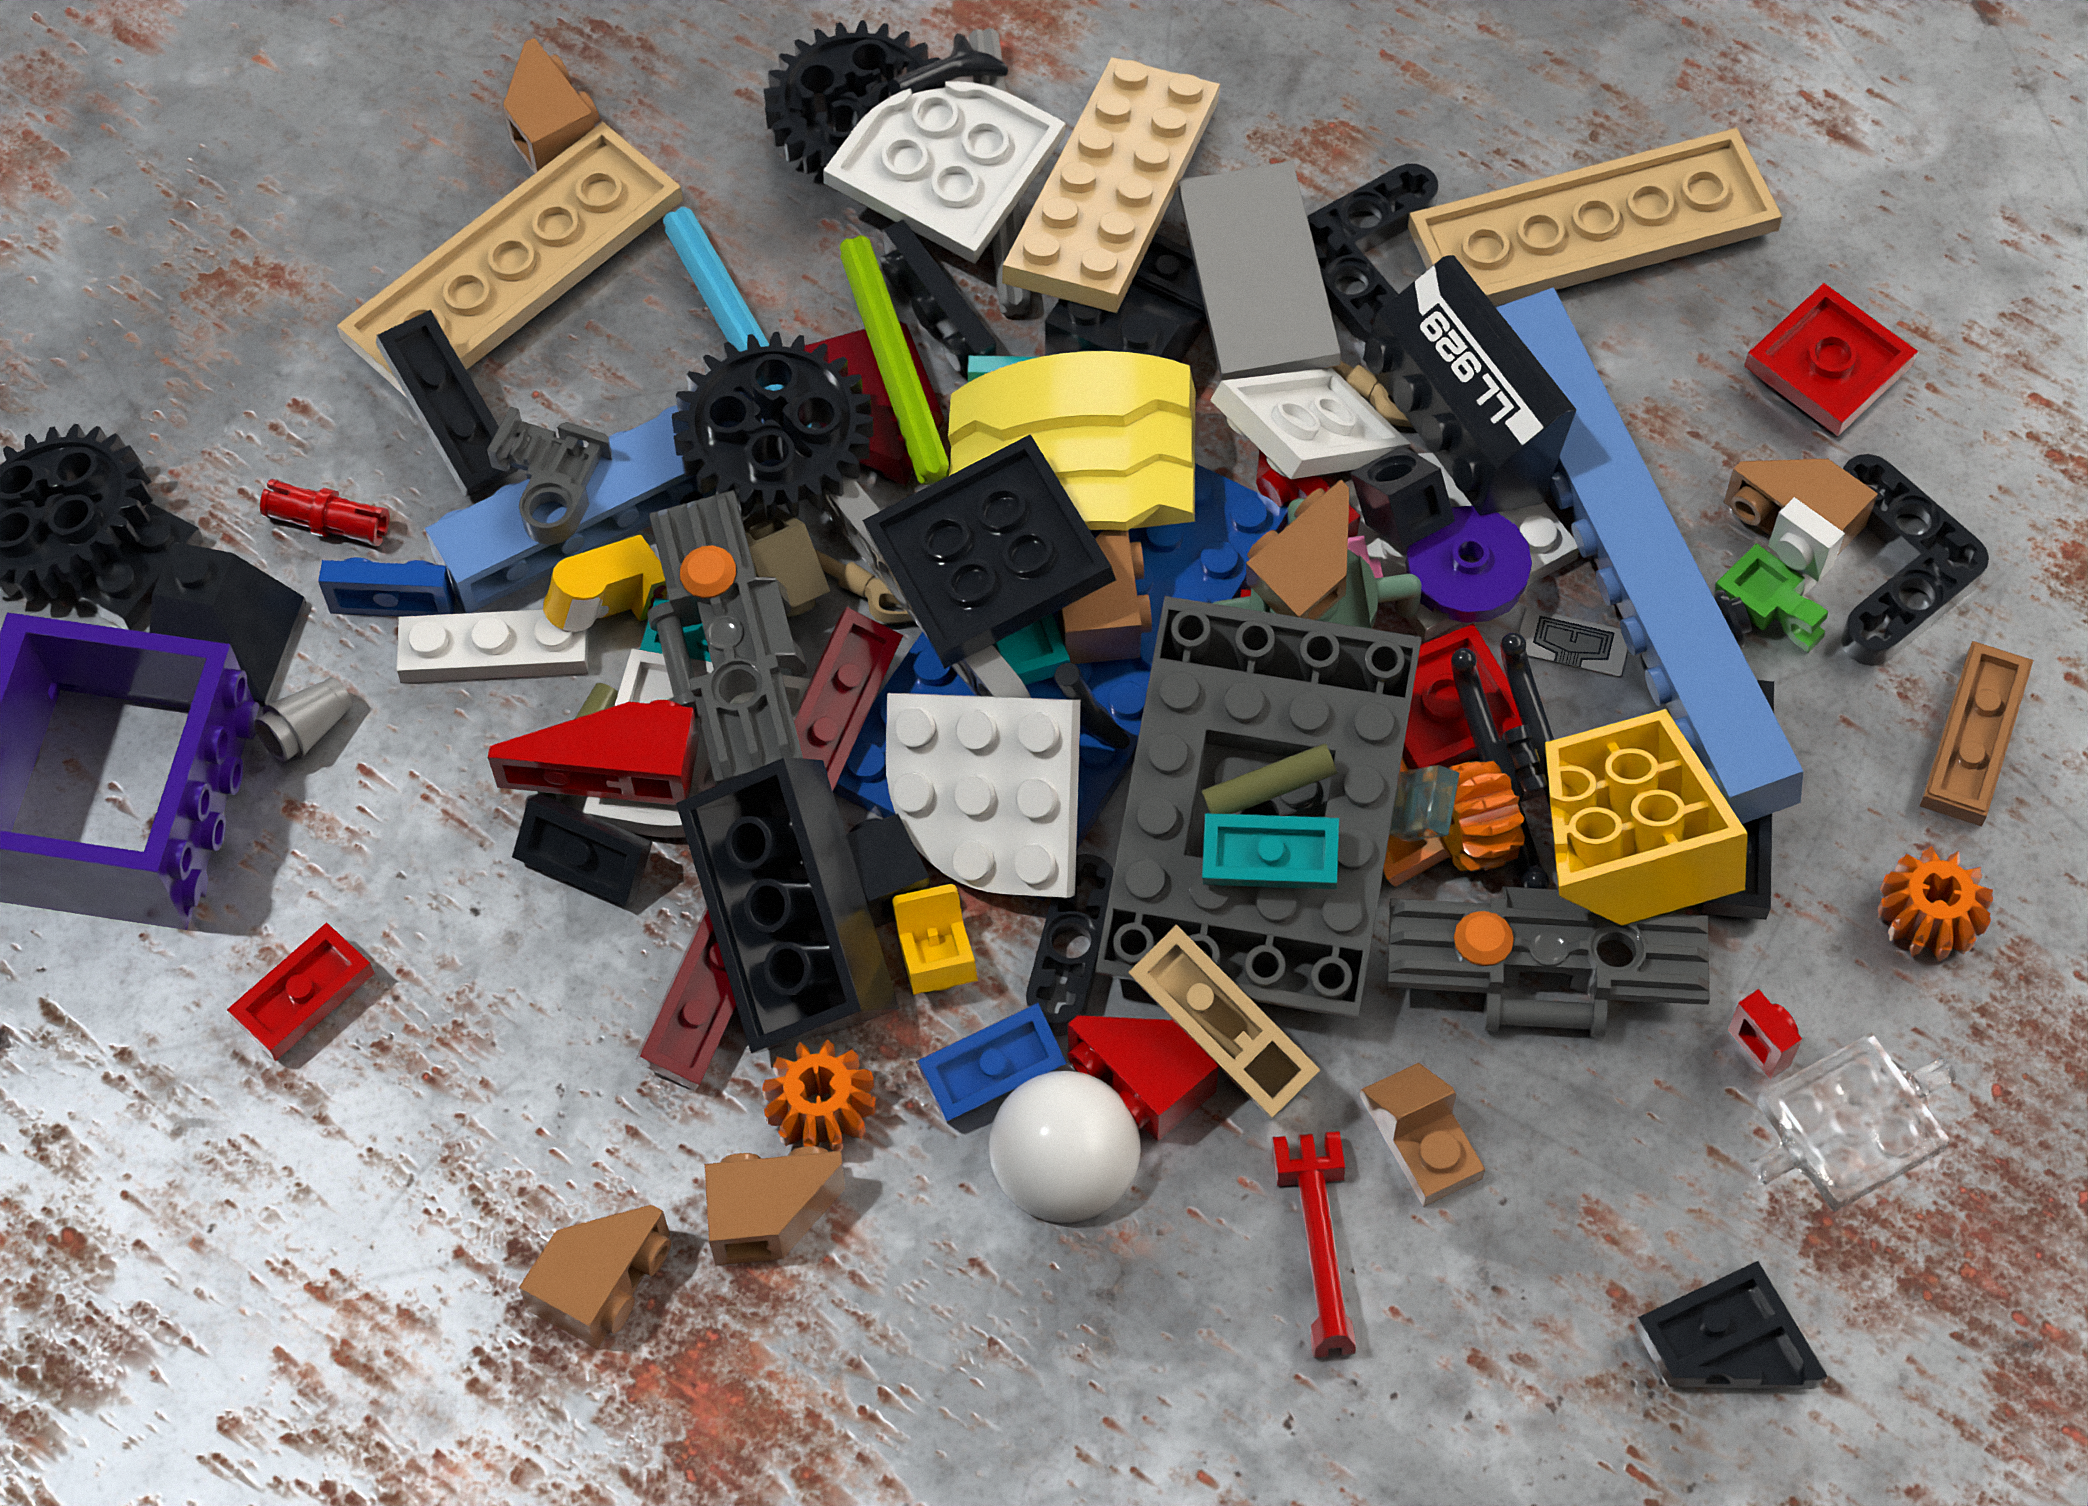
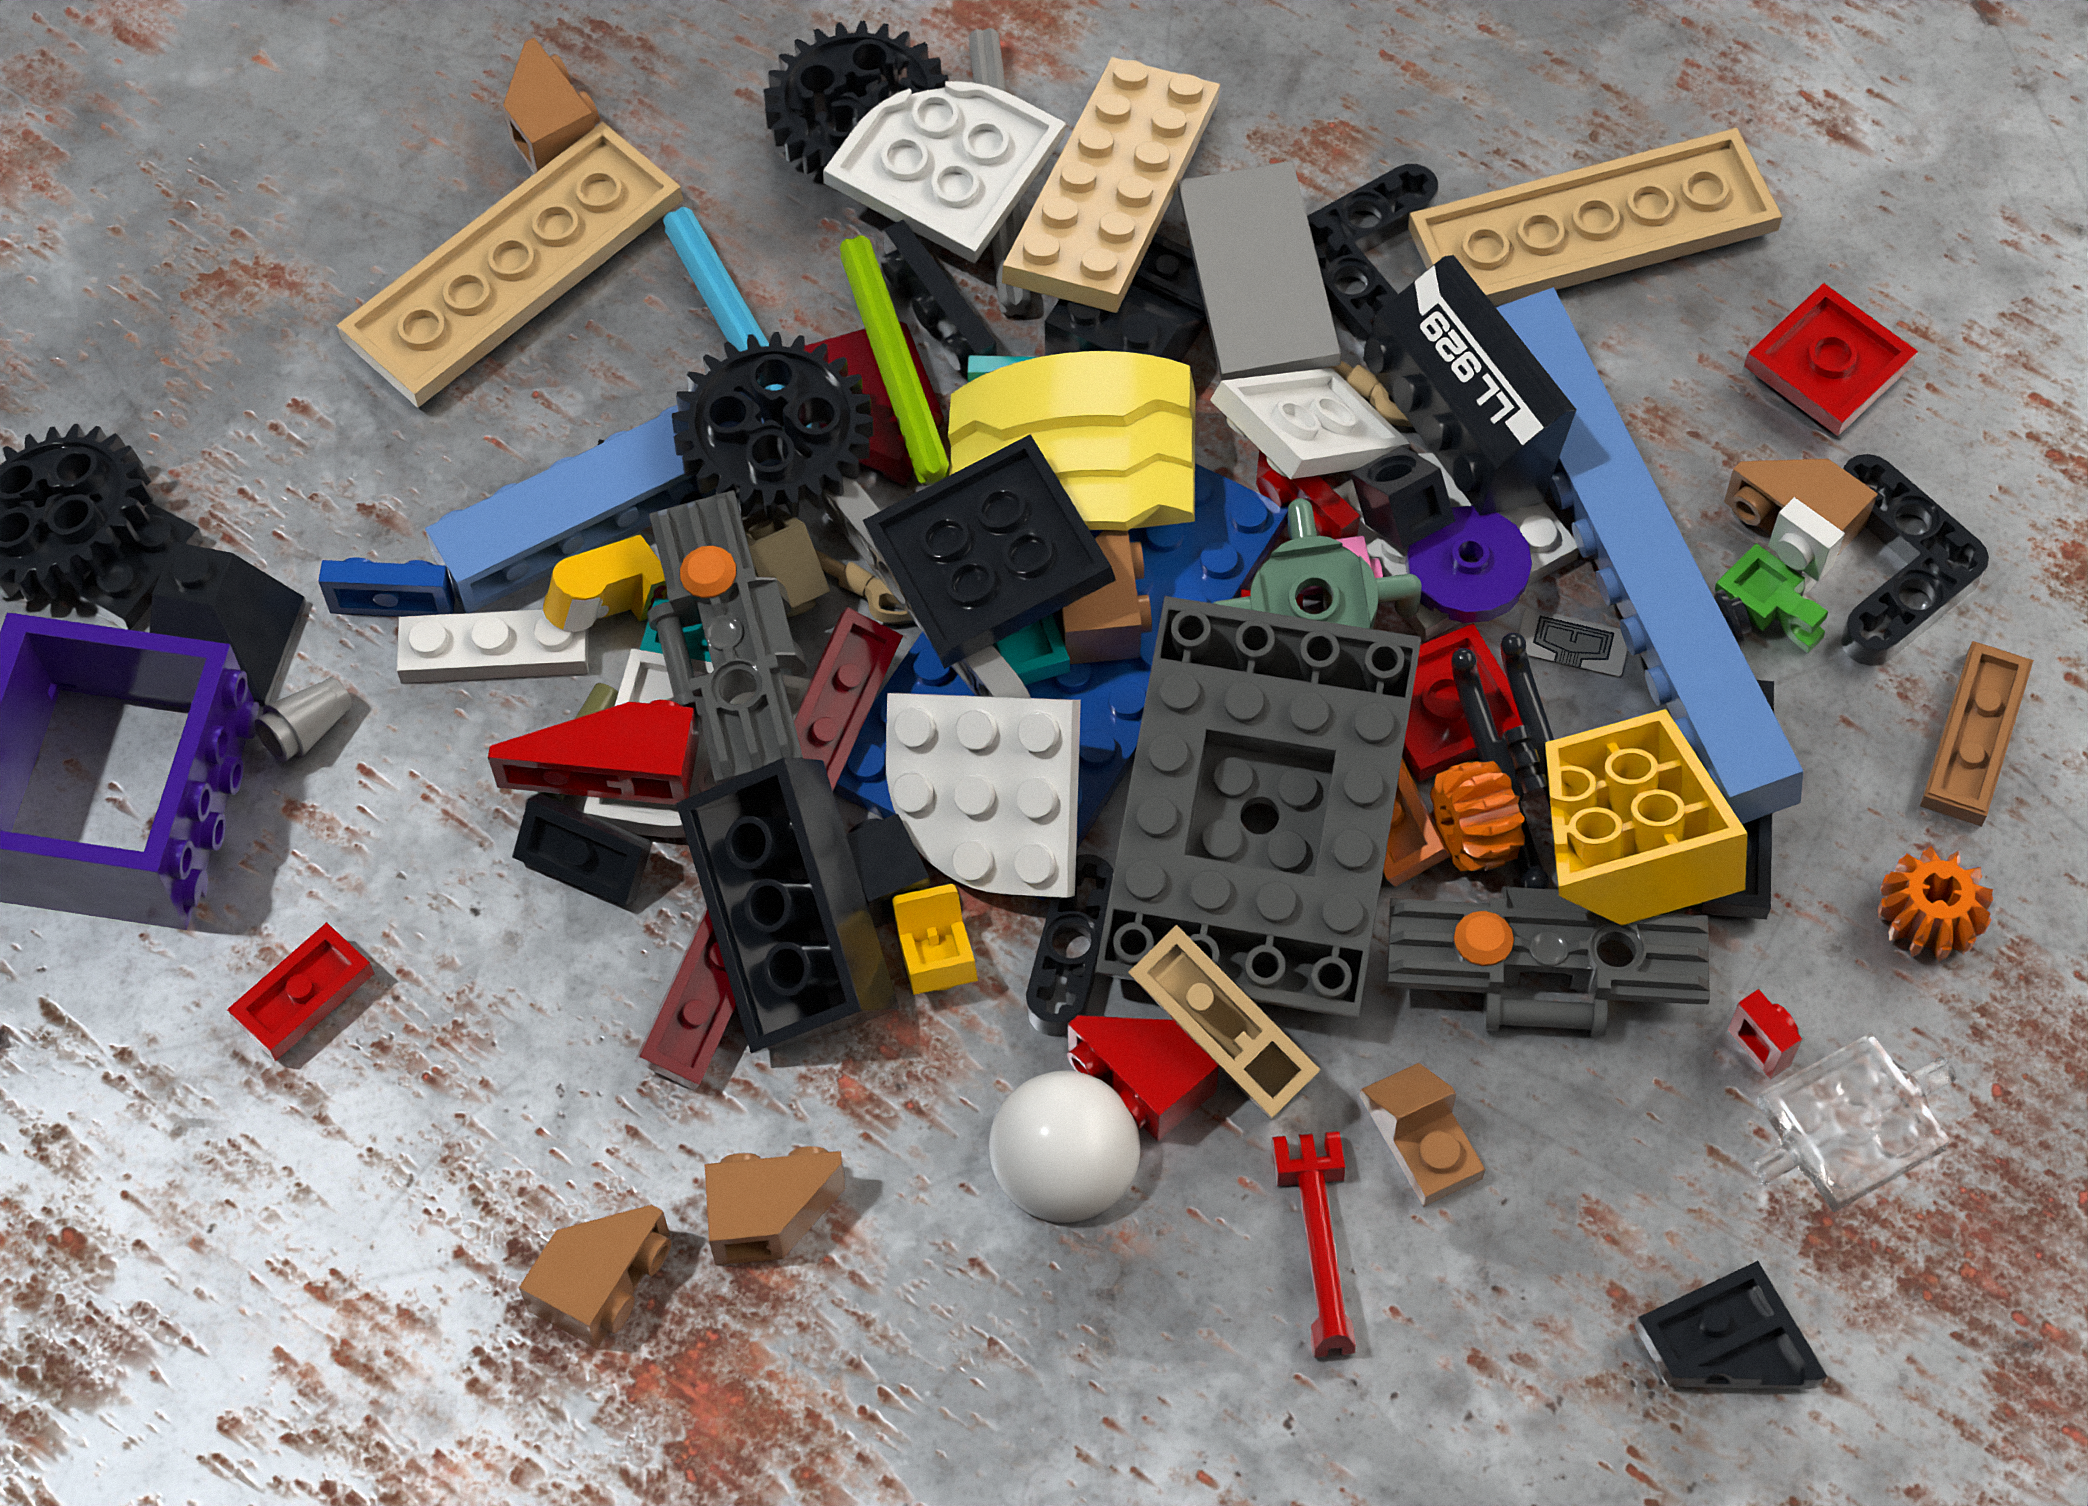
(324, 512): red pin -> none
(443, 399): black plate -> none
(555, 467): dark grey piece -> none
(819, 1075): orange gear -> none
(961, 63): black piece -> none
(990, 1062): blue plate -> none
(1093, 715): black piece -> none
(1270, 781): olive piece -> none
(1270, 851): teal plate -> none
(1306, 563): medium nougat slope -> none
(1424, 803): clear light blue tile -> none

